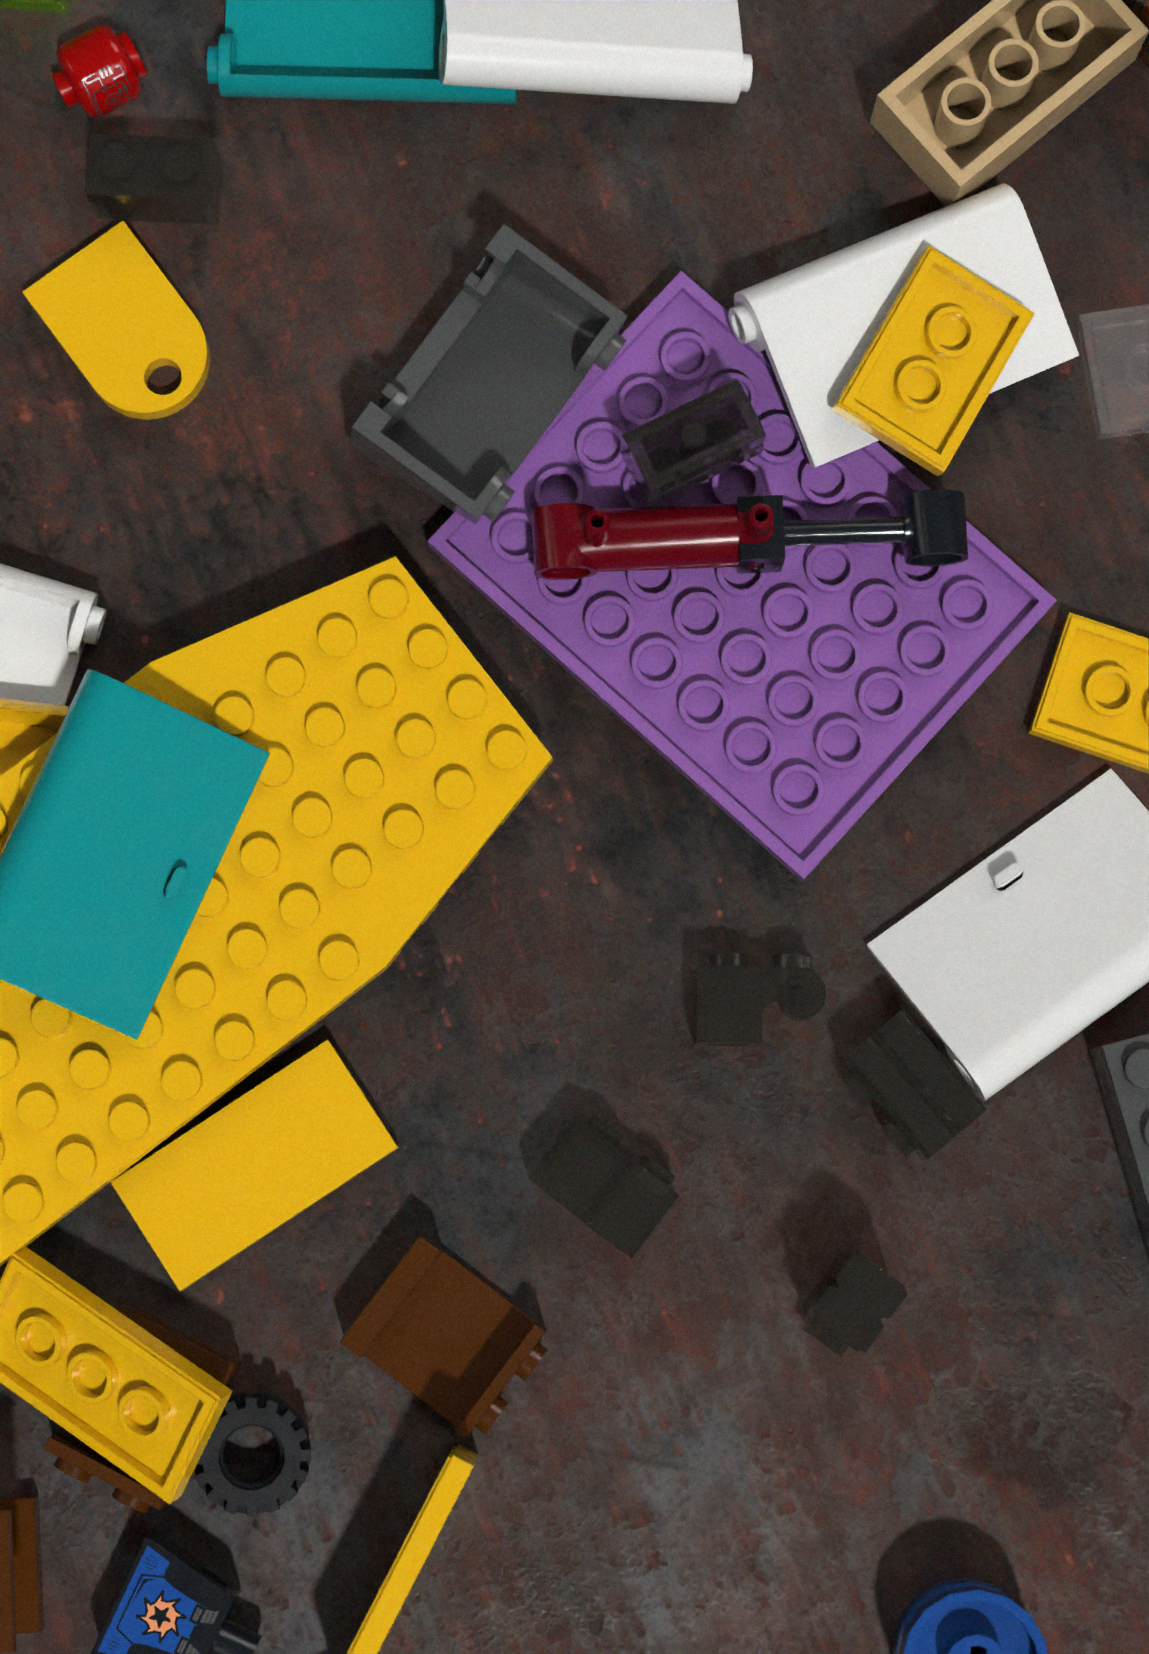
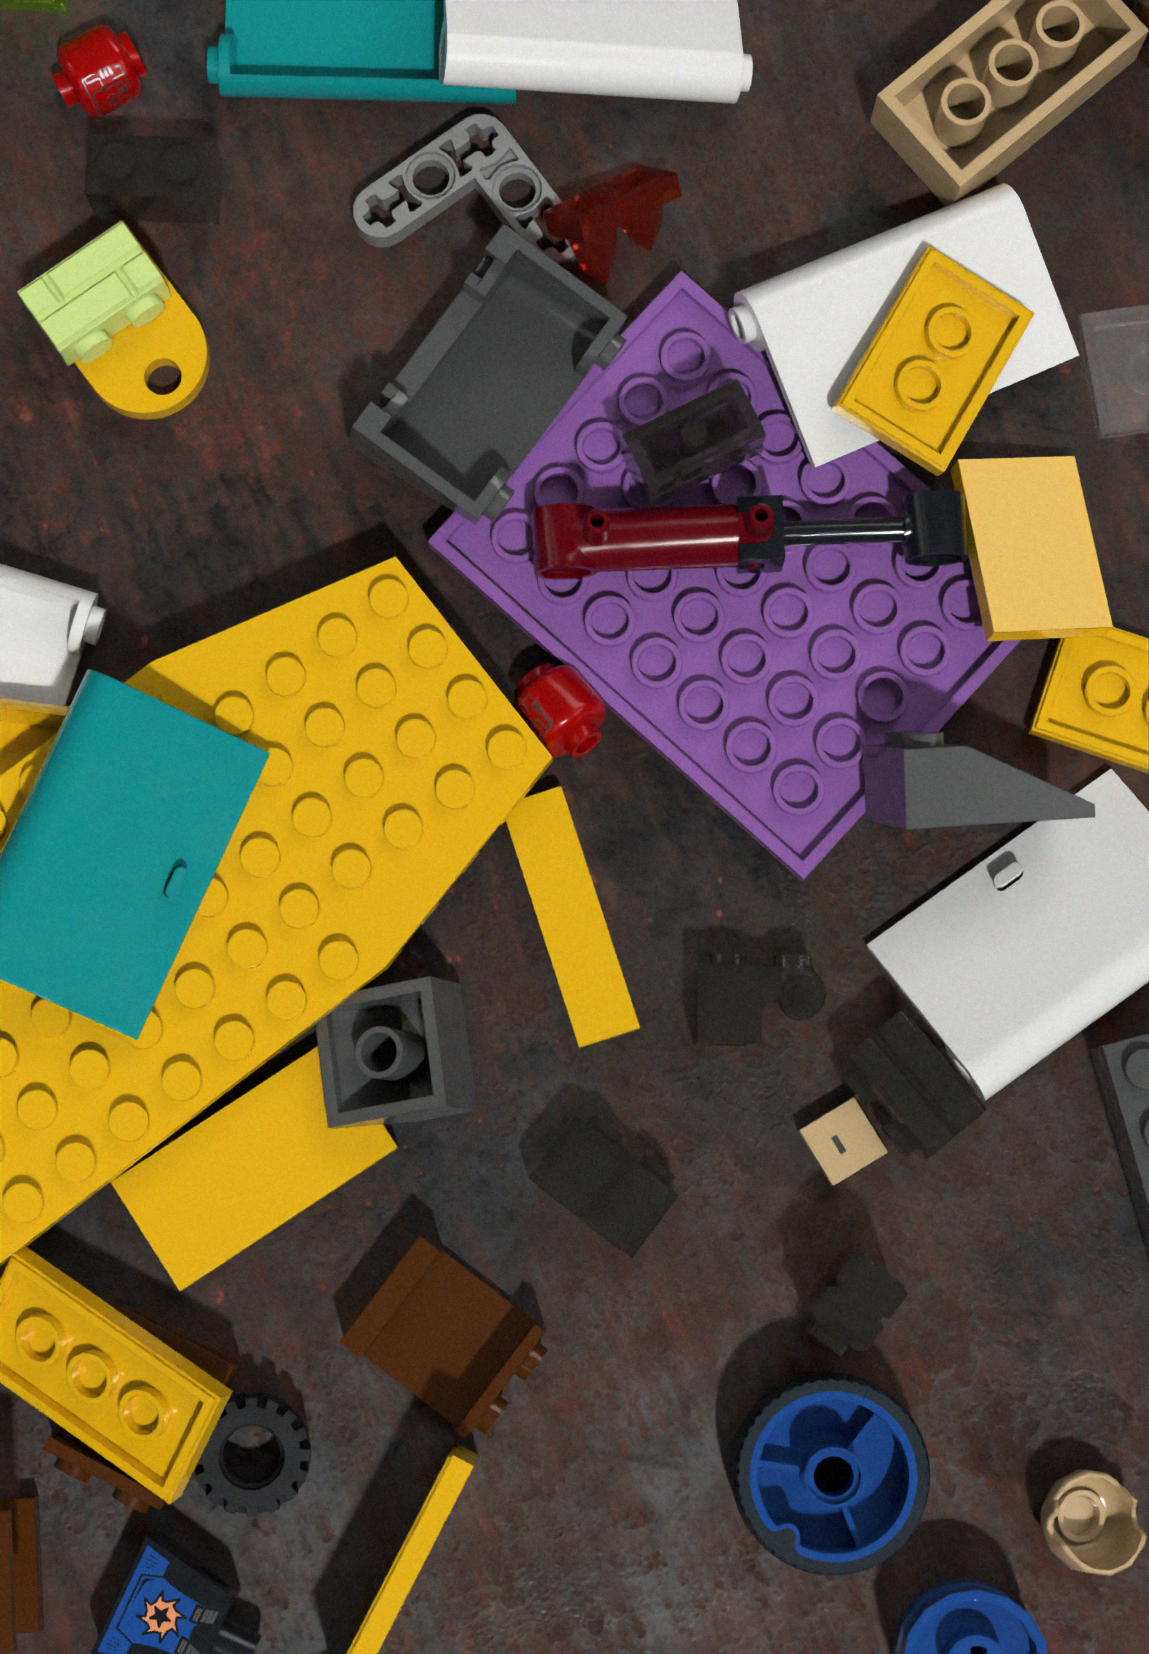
(96, 295): none -> yellowish green brick
(396, 1055): none -> dark grey slope
(483, 173): none -> light grey beam
(561, 709): none -> red head
(571, 918): none -> yellow tile
(625, 201): none -> clear red tile
(776, 1463): none -> blue wheel
(842, 1141): none -> tan tile
(932, 784): none -> dark grey slope
(1031, 548): none -> yellow tile
(1092, 1523): none -> tan hair

